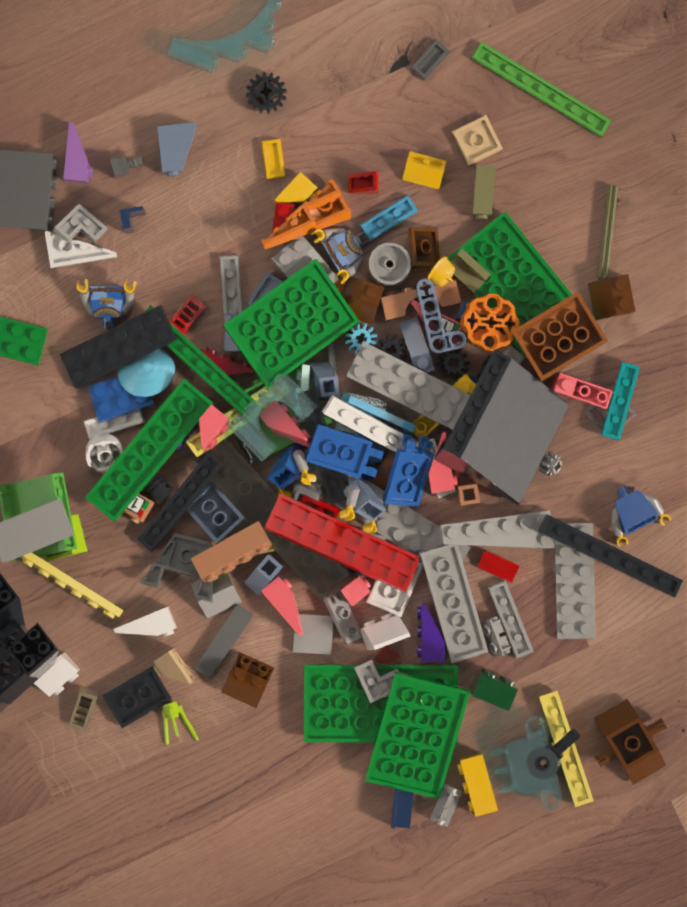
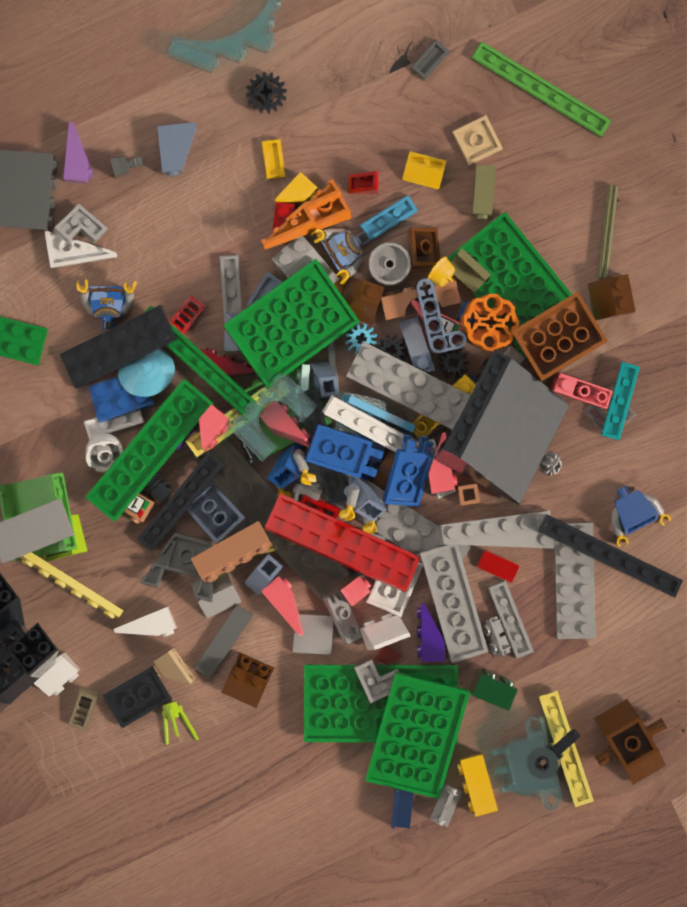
(126, 217): dark blue panel -> none

